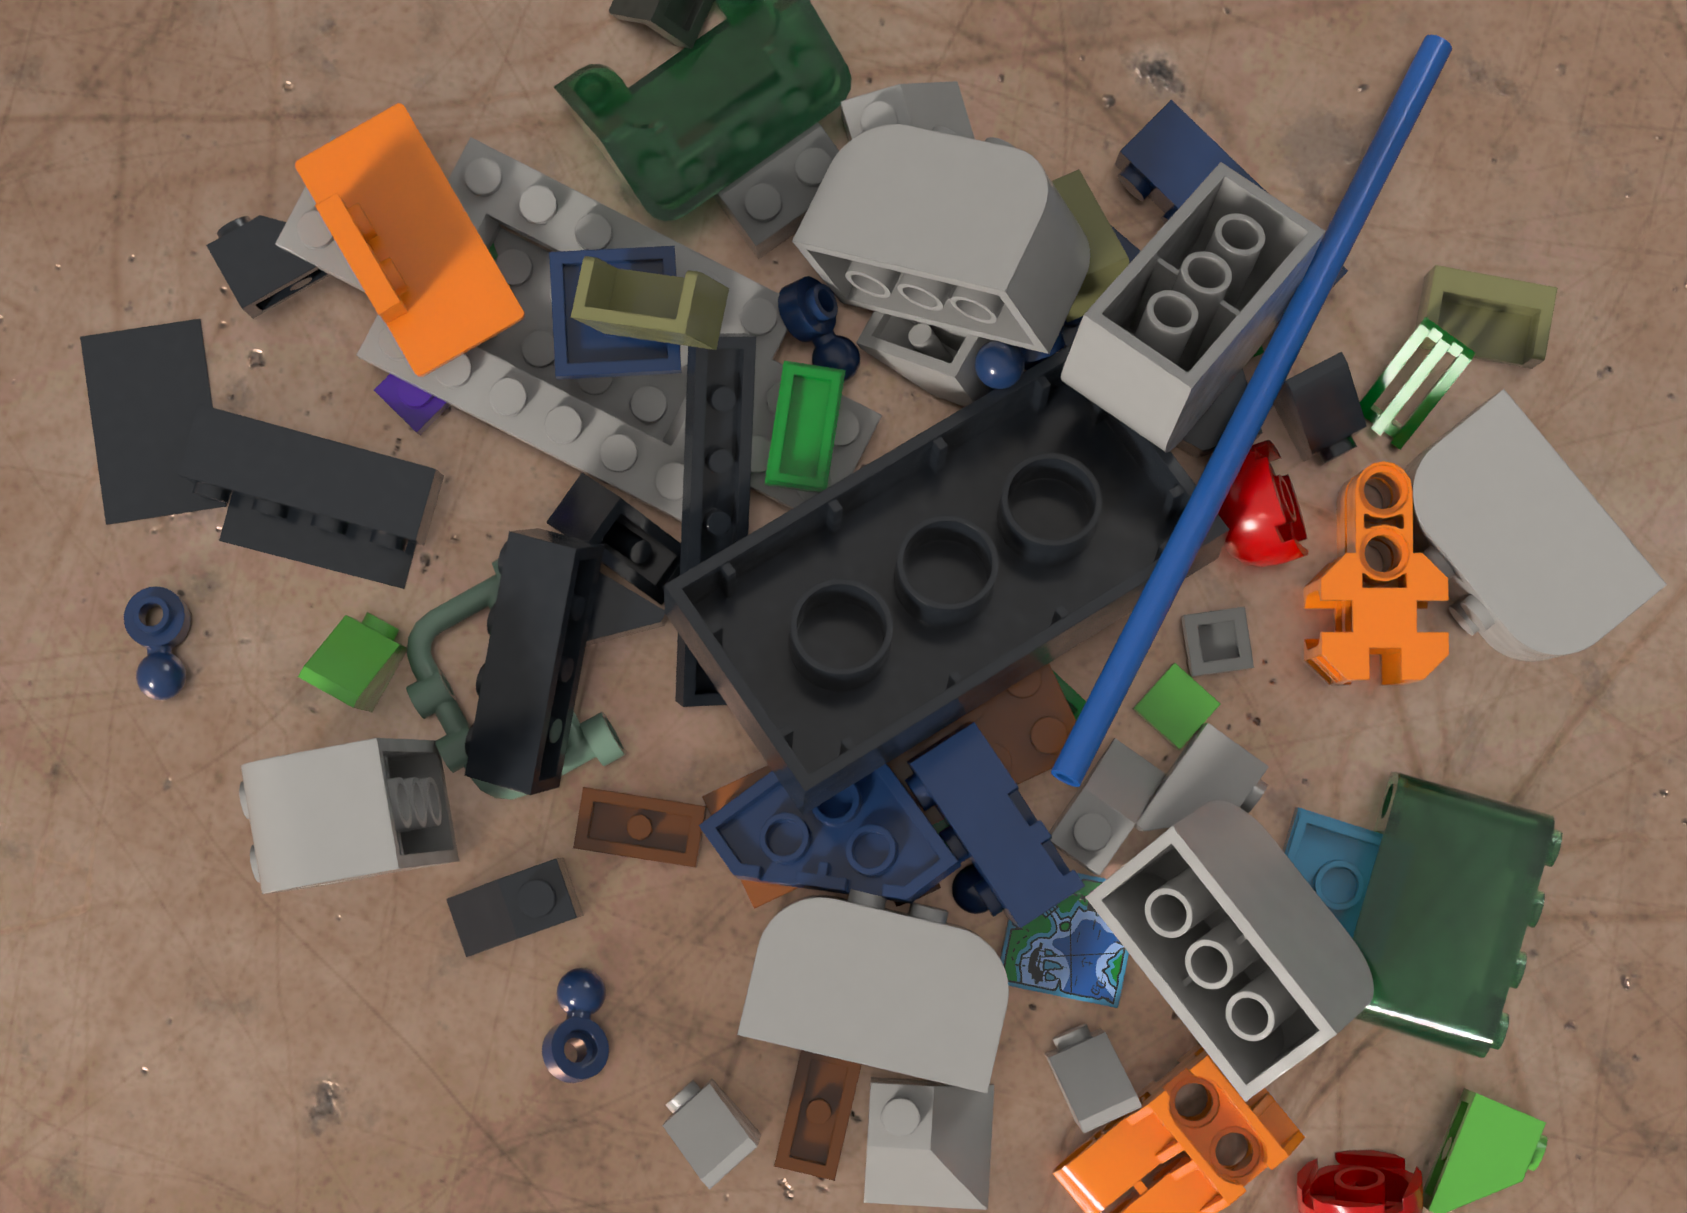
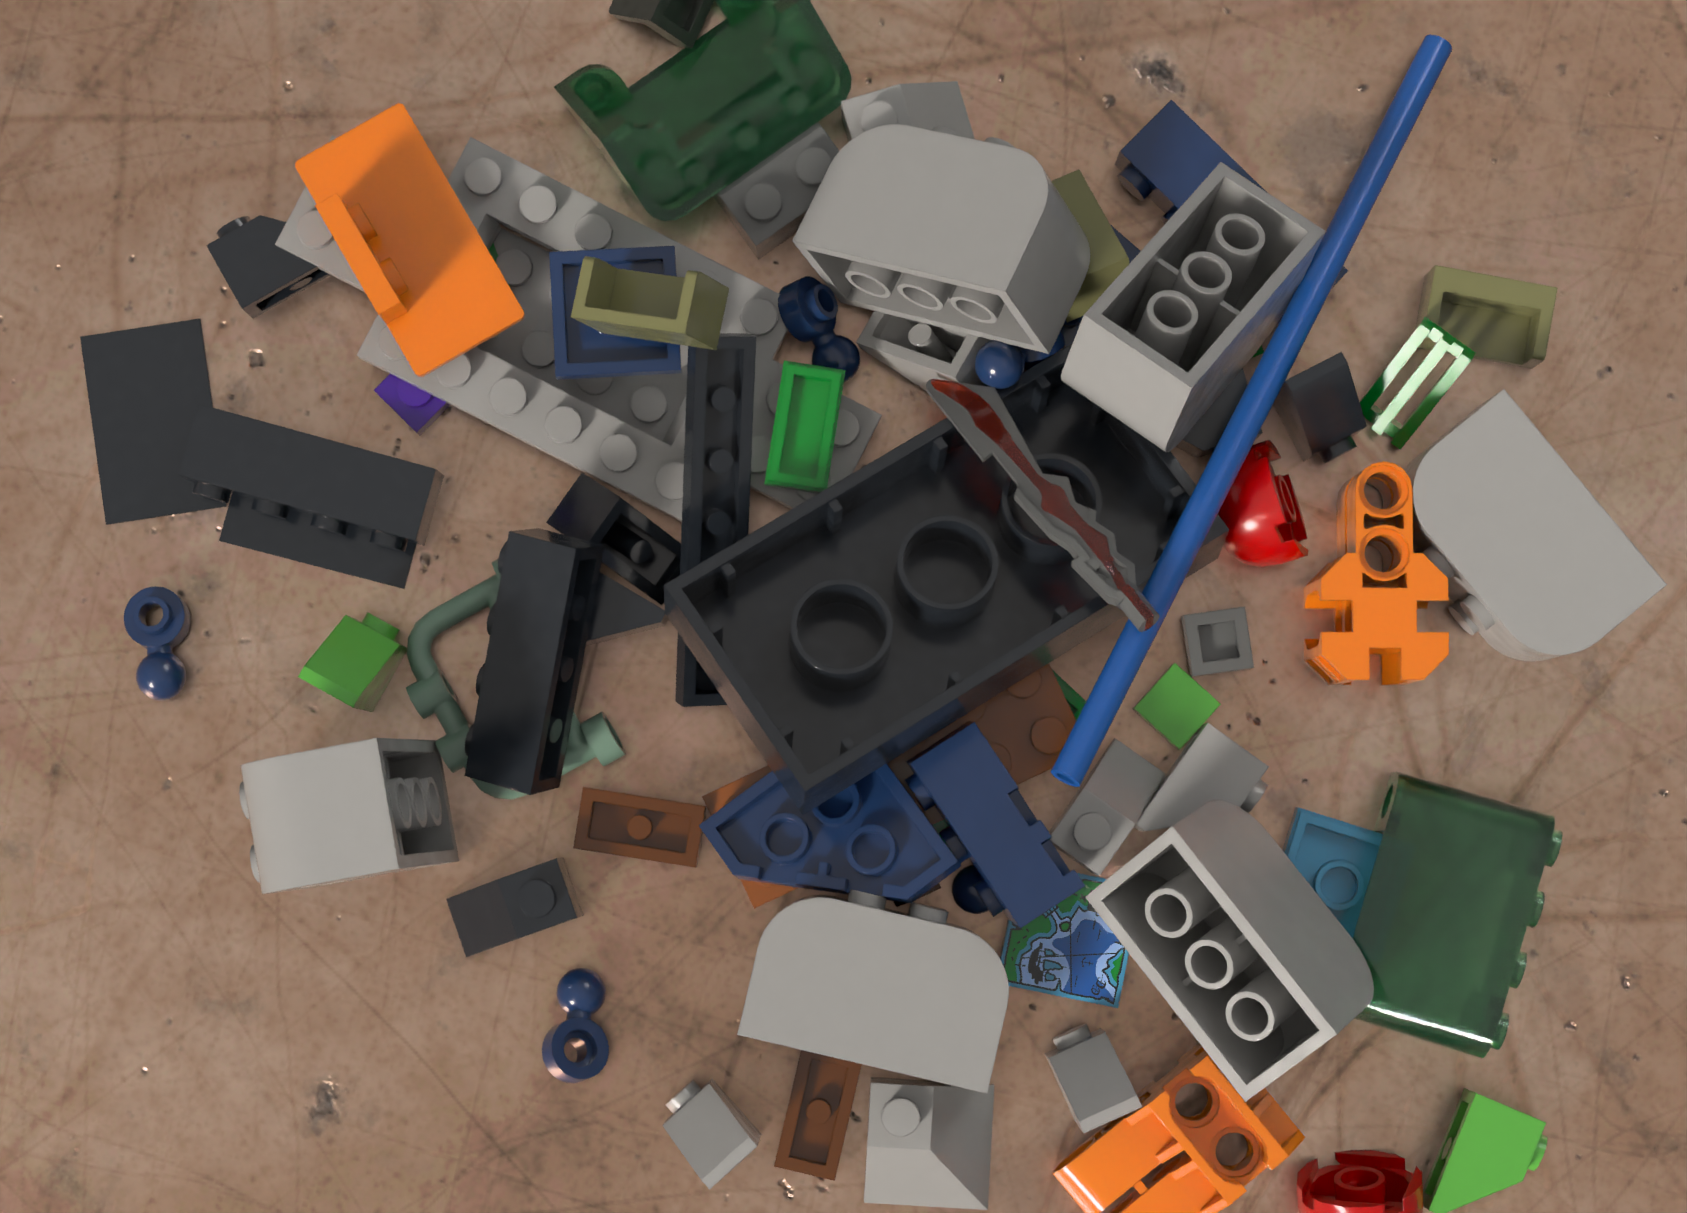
(1046, 498): none -> dark grey sword

